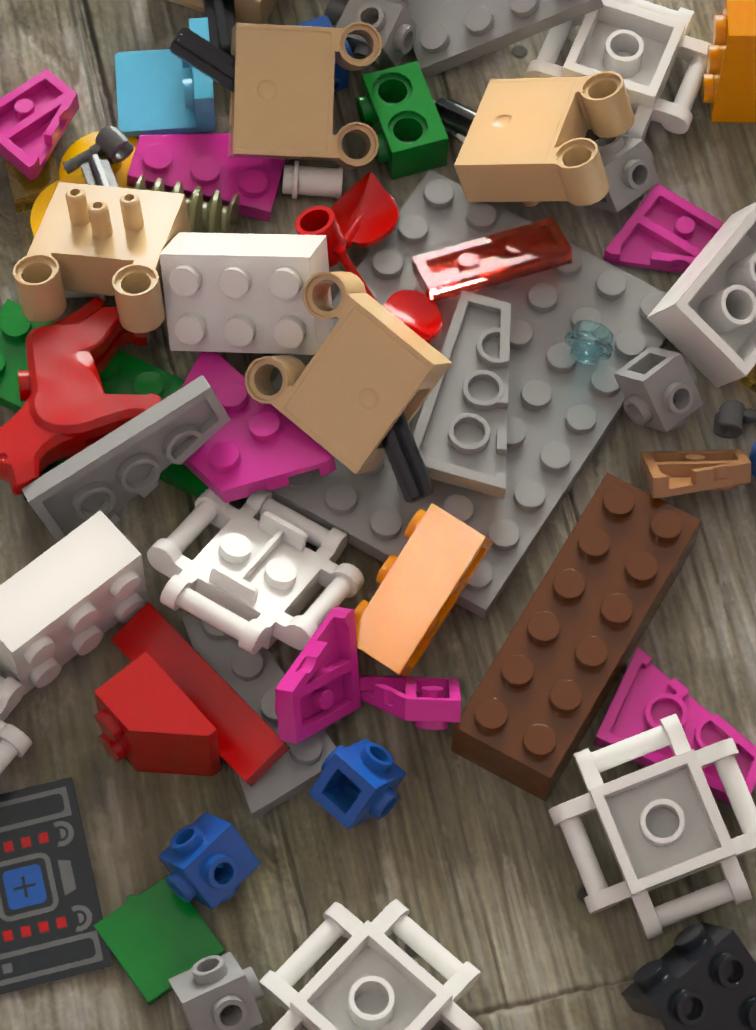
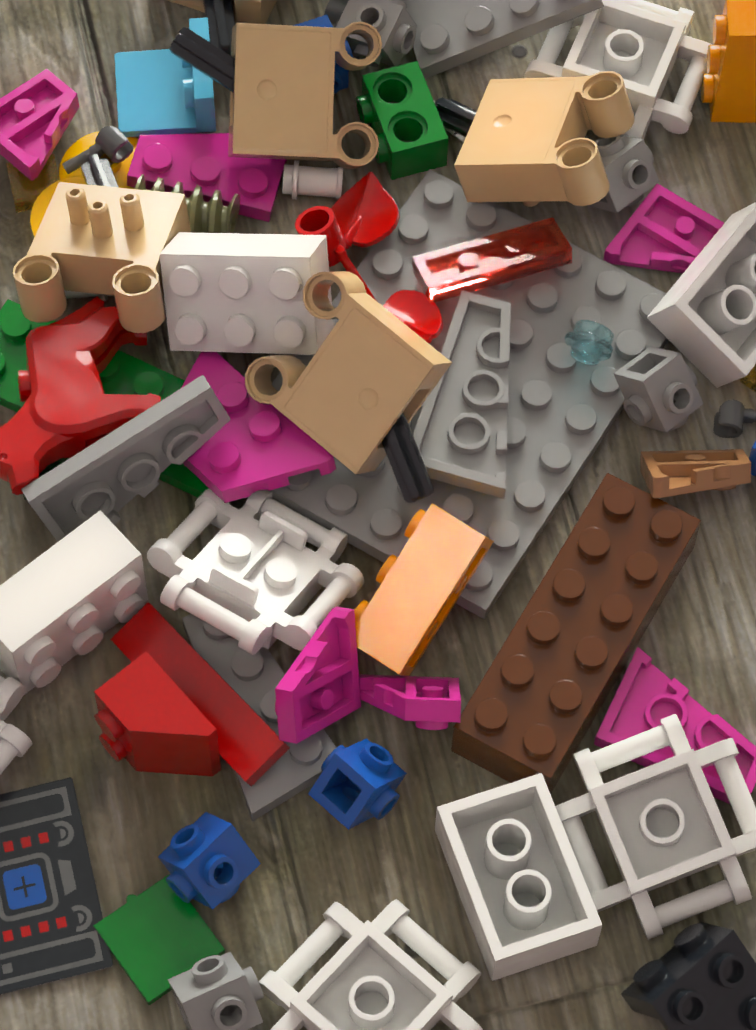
(517, 876): none -> white brick

